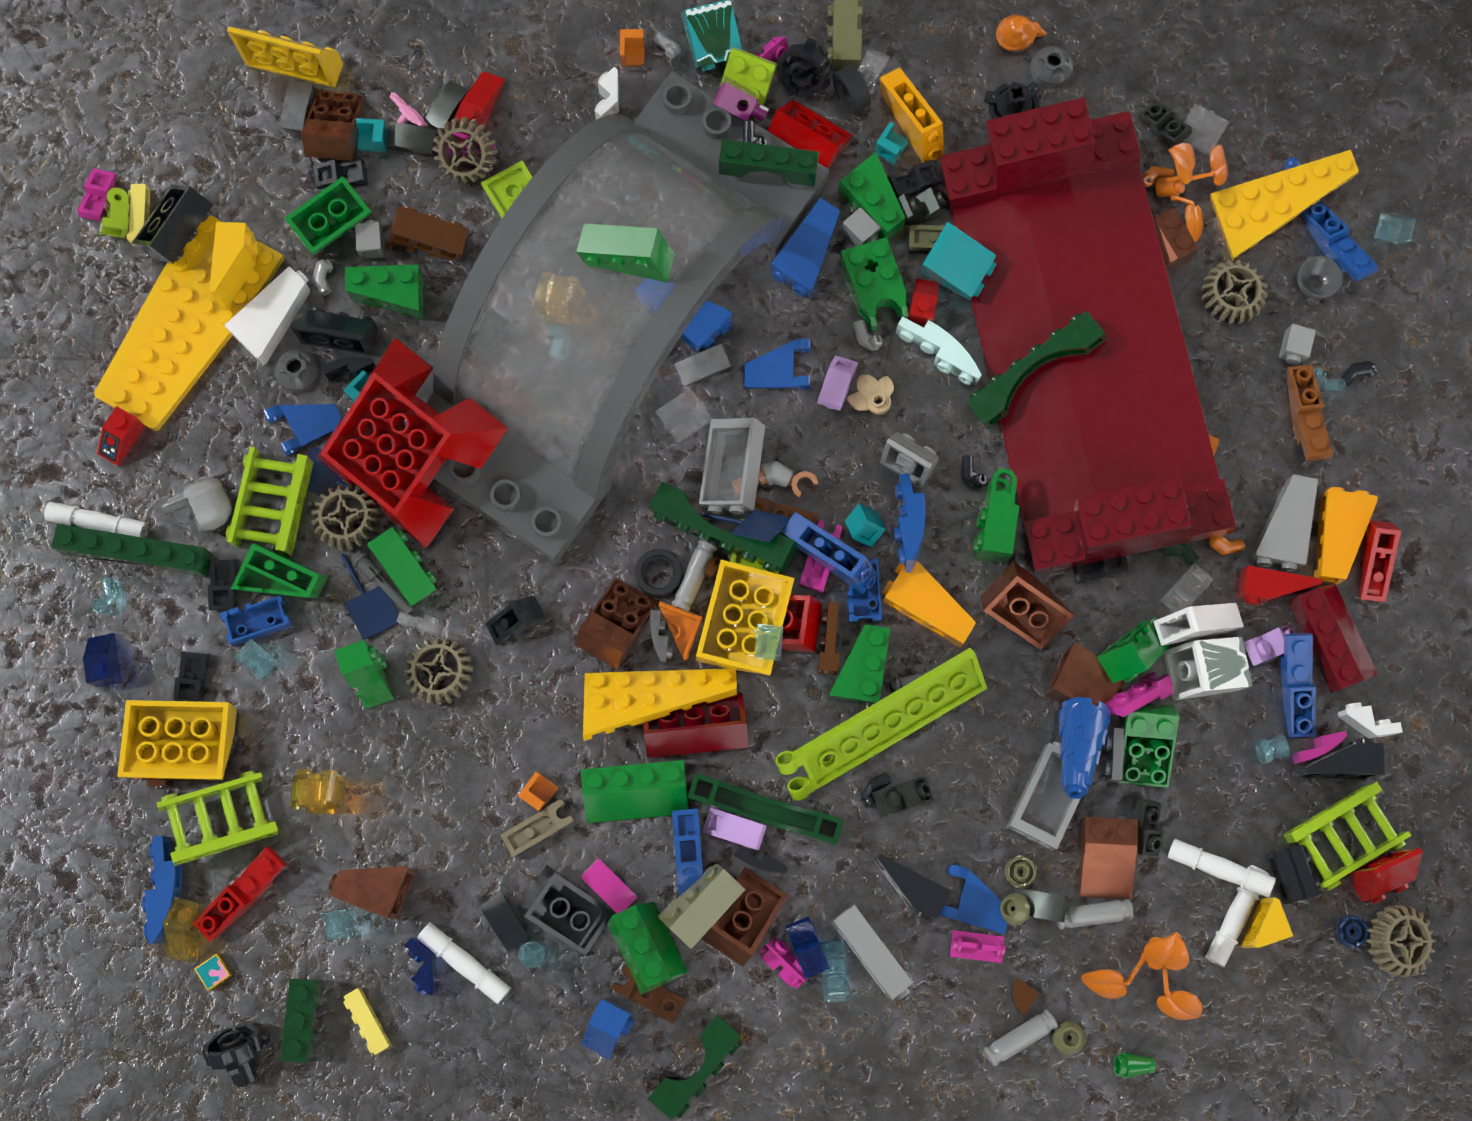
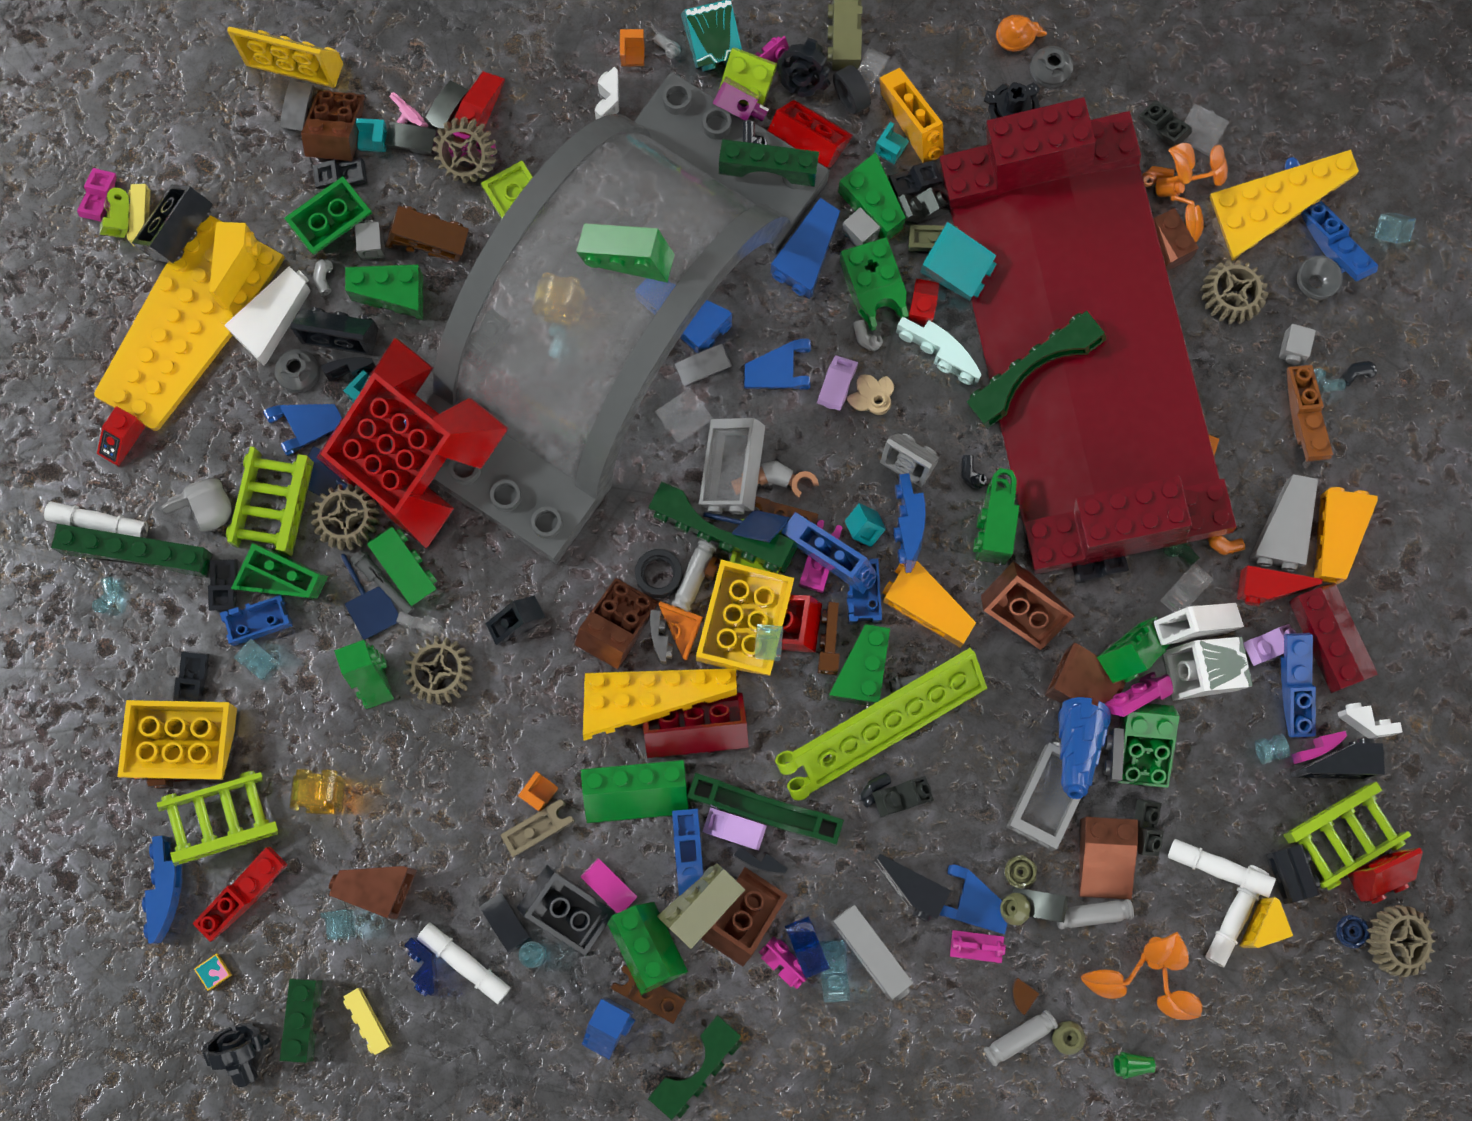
(101, 661): clear blue slope -> none
(179, 940): clear yellow slope -> none
(1378, 559): red slope -> none

